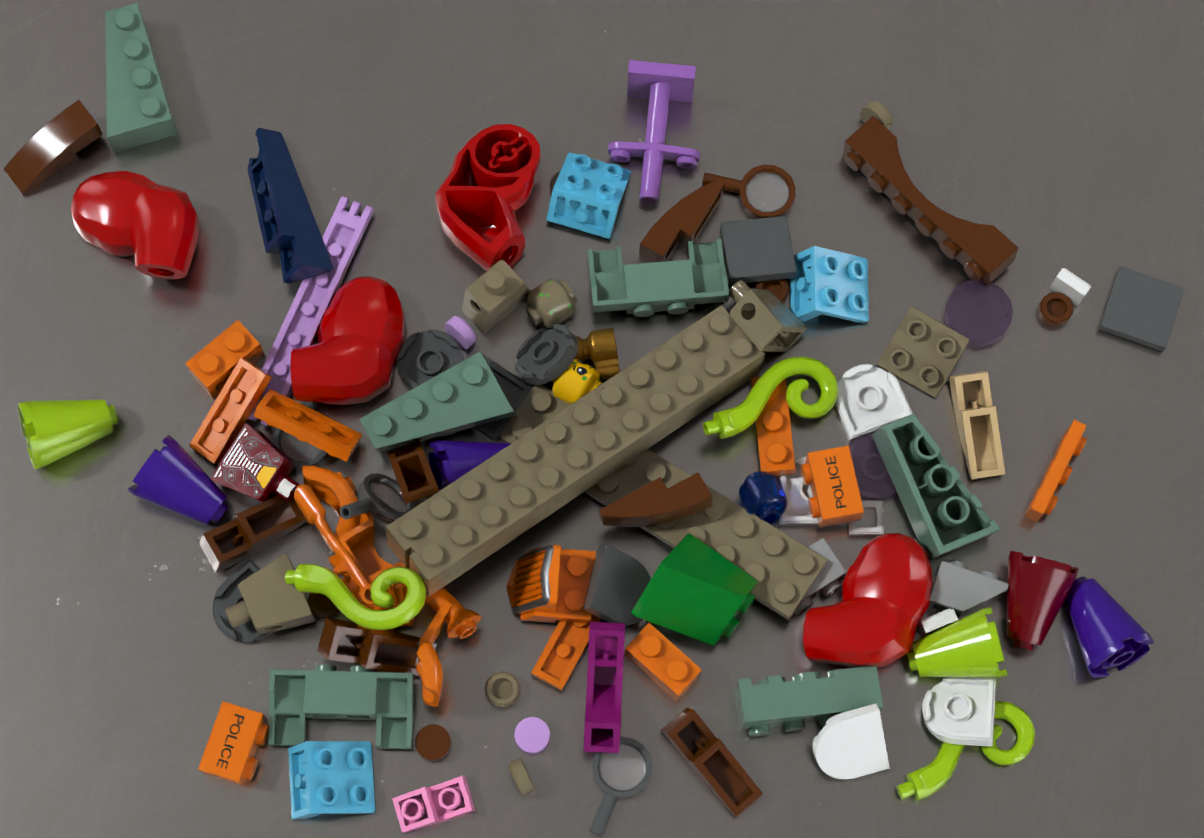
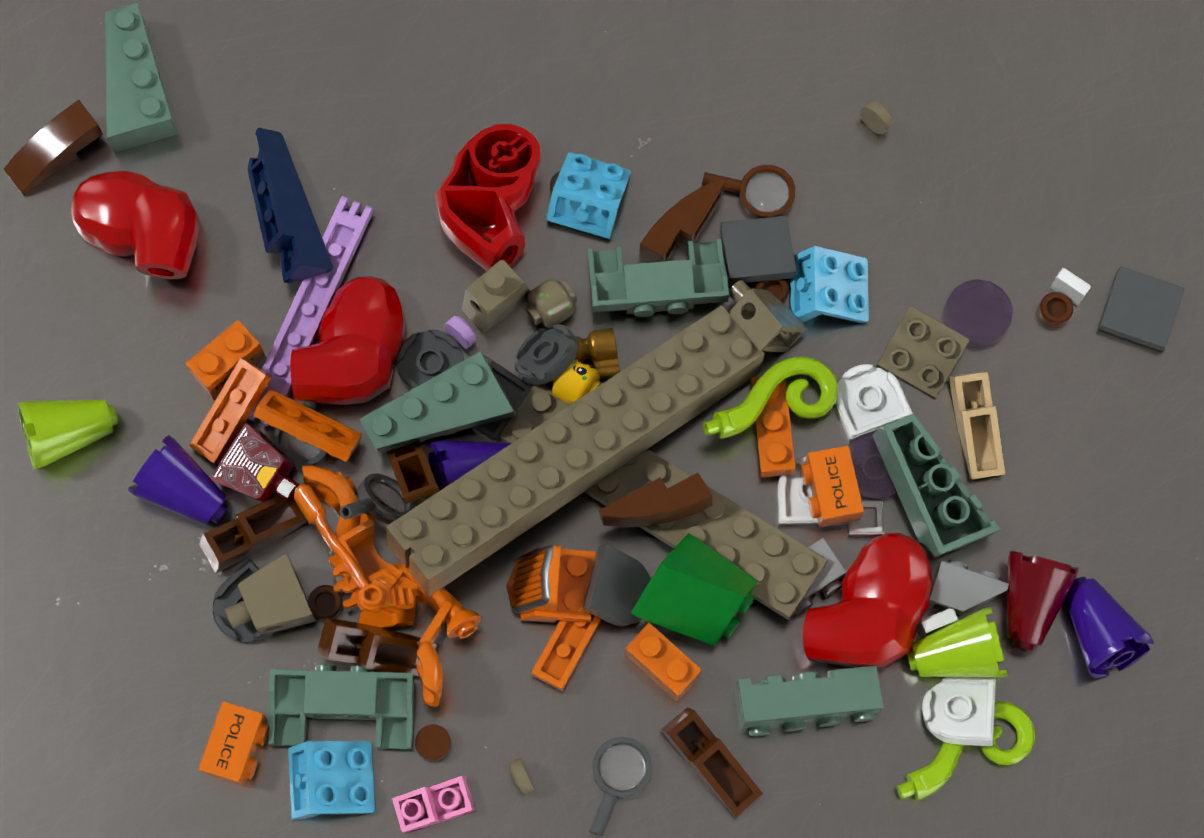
(321, 580): lime plant -> none
(502, 689): dark tan tile -> none
(532, 735): lavender tile -> none
(604, 687): magenta arch -> none
(660, 85): medium lavender piece -> none
(763, 496): clear blue head -> none
(852, 744): white tile -> none
(978, 247): reddish brown arch -> none
(1057, 472): orange plate -> none

